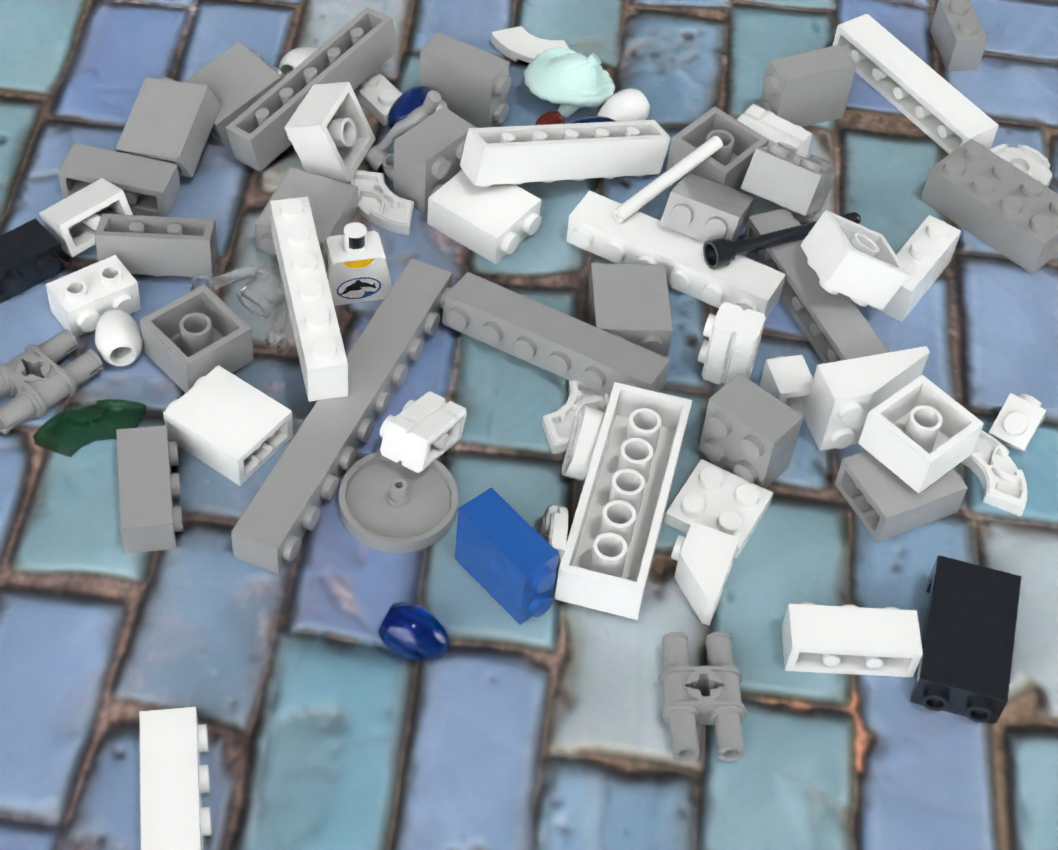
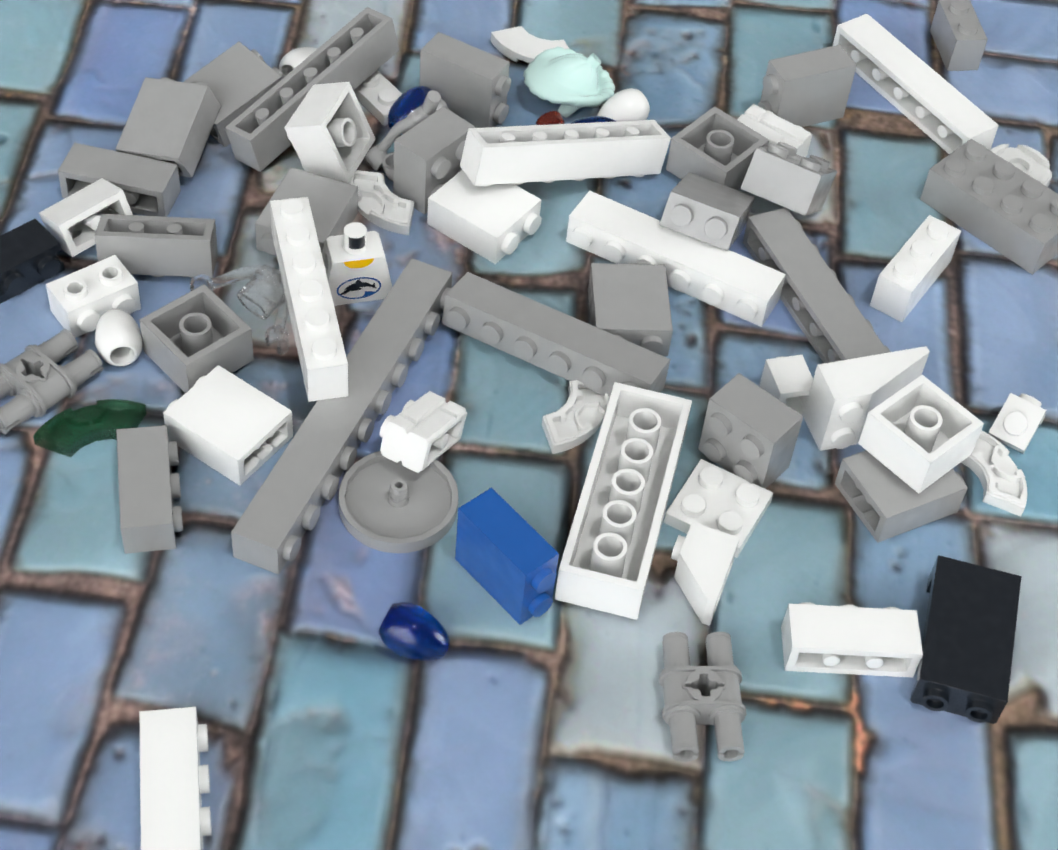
(555, 528): white tile -> none
(582, 443): white beam -> none
(667, 179): white piece -> none
(721, 252): black piece -> none
(732, 343): white brick -> none
(853, 261): white brick -> none

